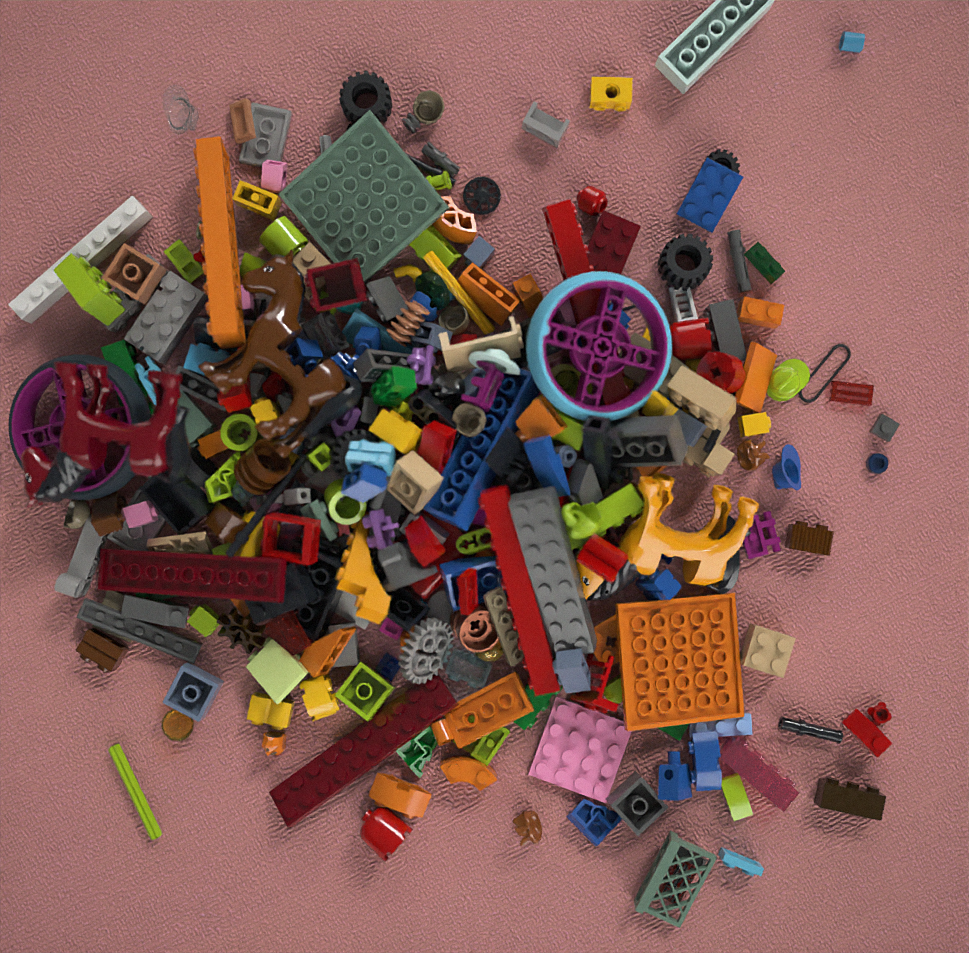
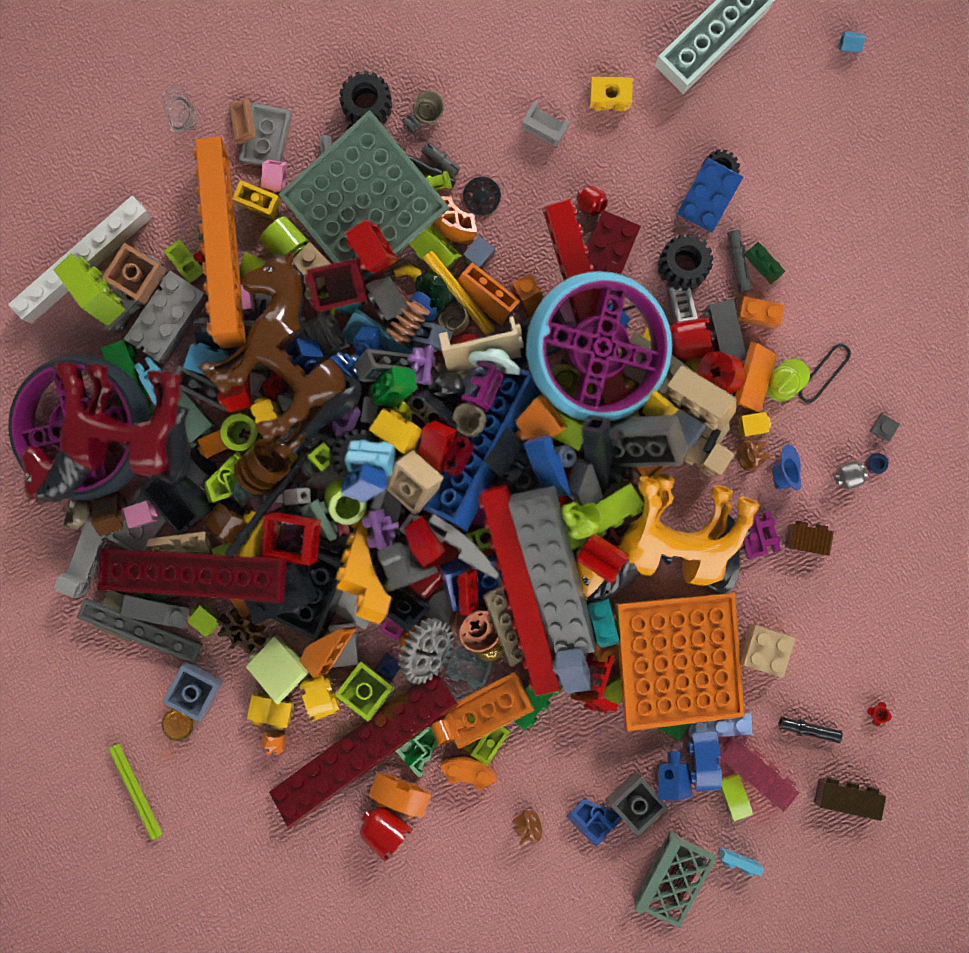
(101, 650): reddish brown brick -> none
(288, 633): clear red wing -> none
(370, 247): none -> red brick
(458, 456): none -> dark red beam
(470, 553): none -> light grey slope
(580, 749): bright pink plate -> none
(604, 623): none -> teal brick
(658, 585): blue brick -> none
(834, 391): clear red tile -> none
(851, 475): none -> flat silver head
(866, 733): red slope -> none

